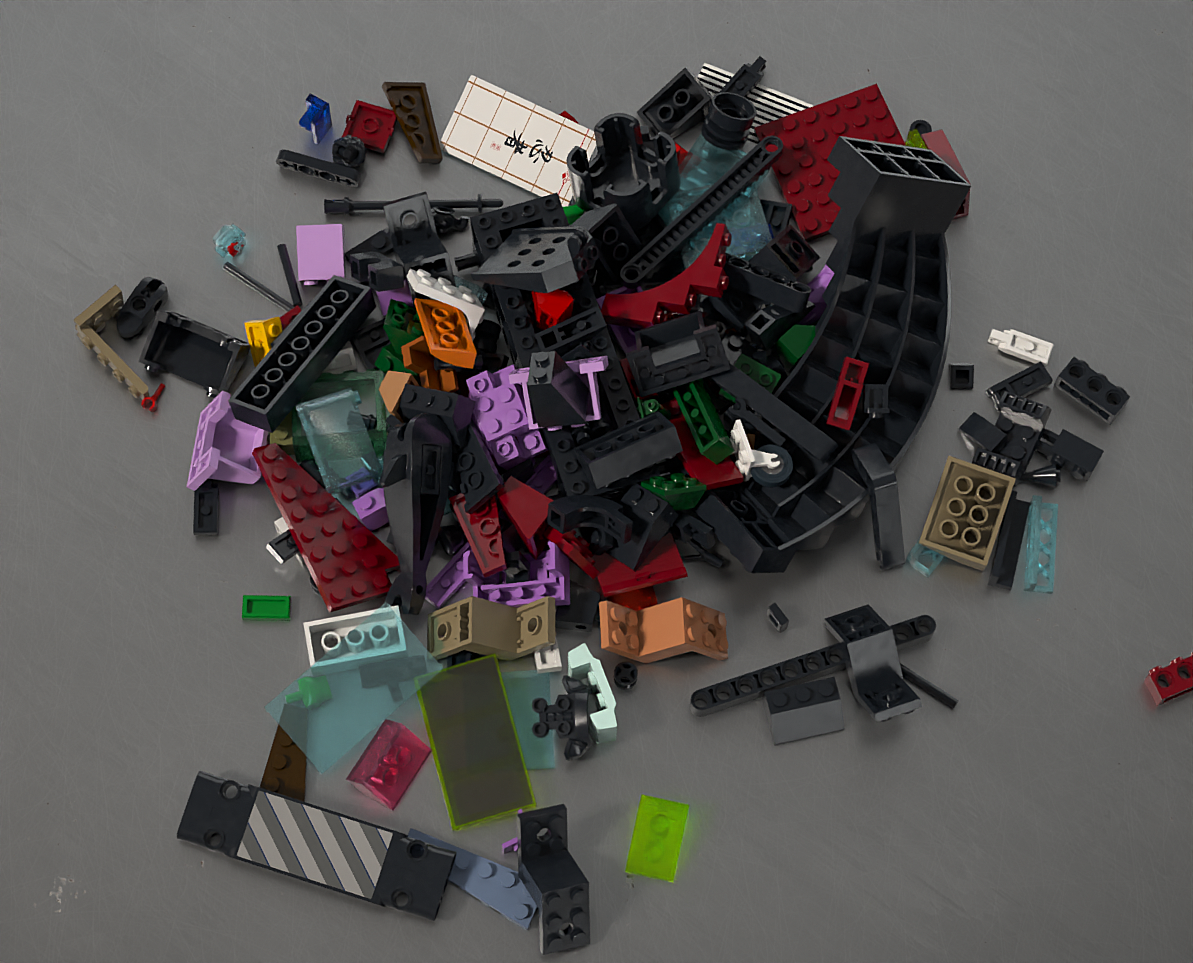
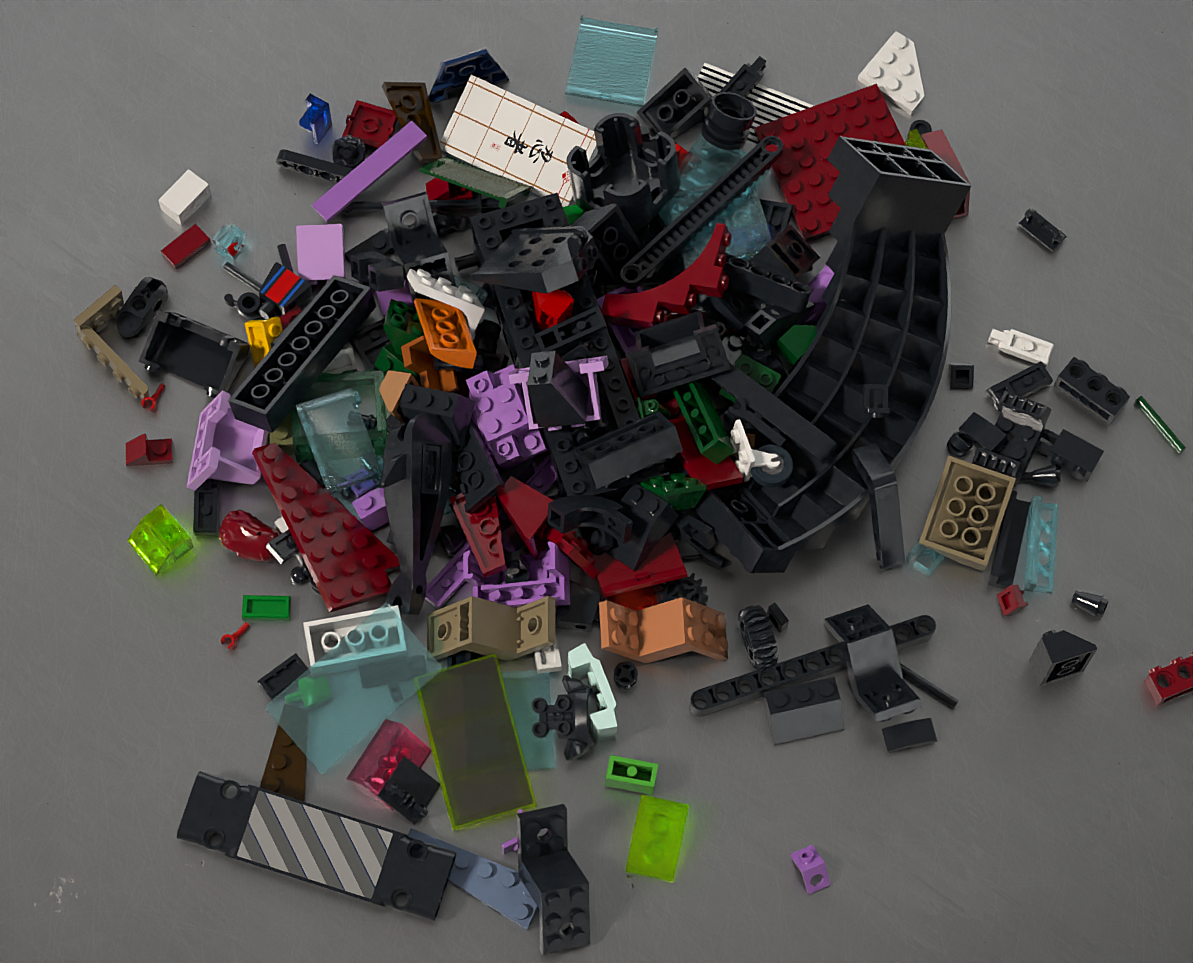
(149, 452): none -> dark red slope
(159, 539): none -> clear neon green slope
(184, 197): none -> white panel
(185, 246): none -> dark red tile
(234, 636): none -> red hand
(247, 305): none -> black piece
(247, 536): none -> dark red piece
(282, 291): none -> torso
(282, 676): none -> black plate
(300, 574): none -> black bar
(369, 171): none -> medium lavender tile
(409, 790): none -> black hinge
(443, 190): none -> dark red slope
(457, 70): none -> dark blue wedge
(476, 179): none -> door
(611, 61): none -> clear light blue door
(631, 774): none -> bright green brick
(680, 587): none -> black gear
(758, 637): none -> black gear
(811, 864): none -> medium lavender bracket
(847, 393): dark red slope -> none
(896, 73): none -> white plate
(909, 734): none -> black slope
(961, 442): none -> black tile
(1011, 600): none -> dark red tile
(1042, 229): none -> black hinge
(1060, 656): none -> black slope
(1090, 602): none -> black cone
(1160, 424): none -> dark green bar

